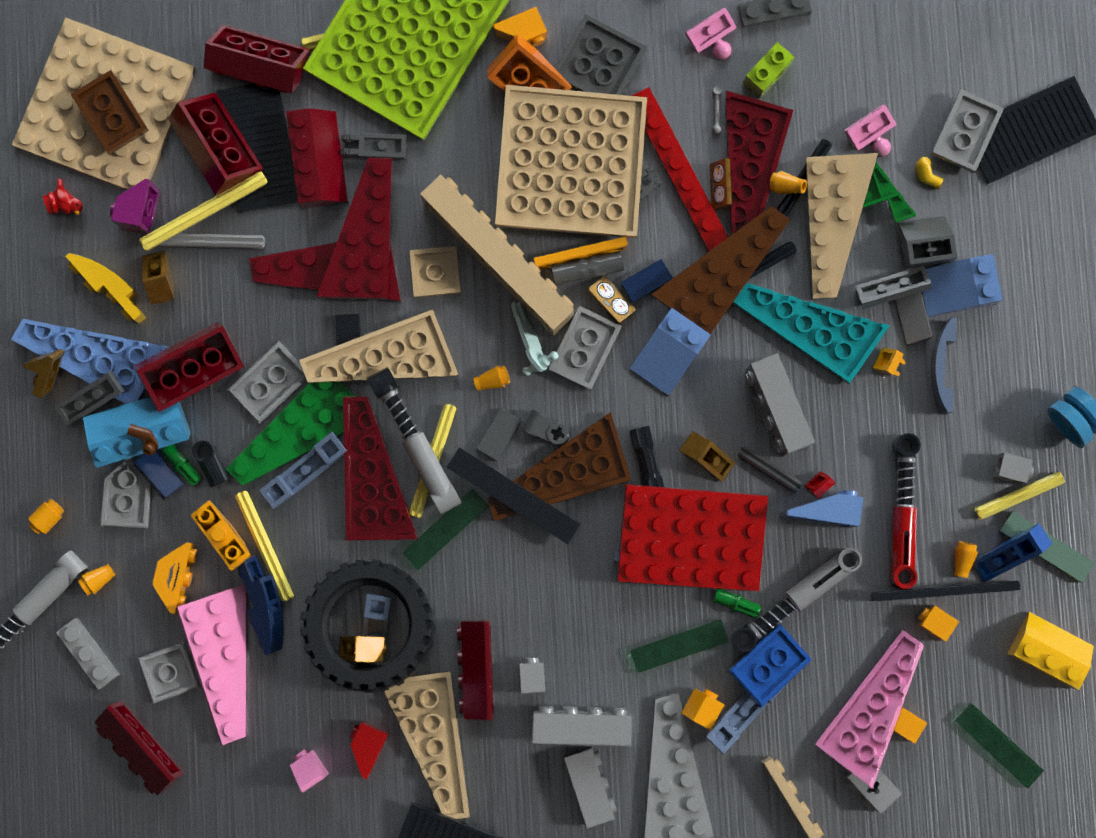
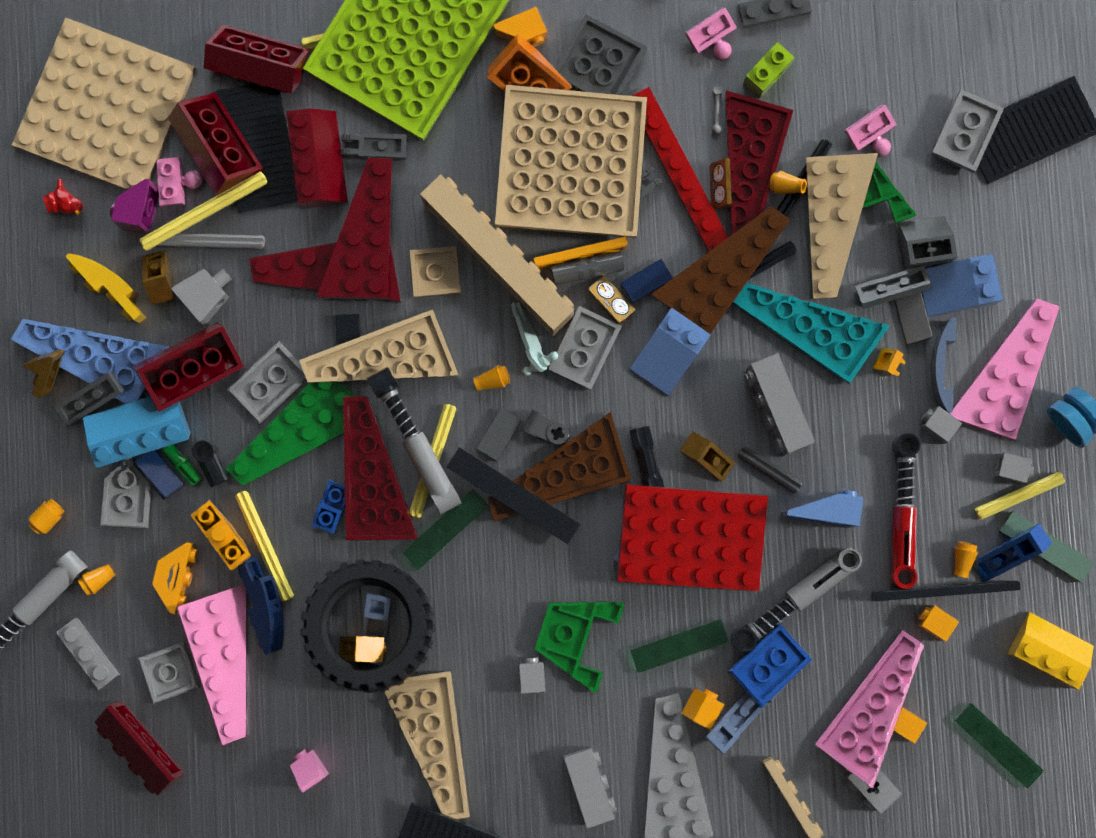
(109, 112): reddish brown plate -> none
(147, 438): reddish brown arm -> none
(172, 181): none -> bright pink plate
(203, 293): none -> light grey torso
(303, 471): sand blue slope -> none
(330, 507): none -> blue slope
(367, 745): red slope -> none
(476, 669): dark red slope -> none
(566, 633): none -> green wing
(582, 727): light grey brick -> none
(737, 603): green axle -> none
(819, 484): red tile -> none
(925, 173): yellow arm -> none
(940, 424): none -> light grey brick
(1004, 385): none -> bright pink wing

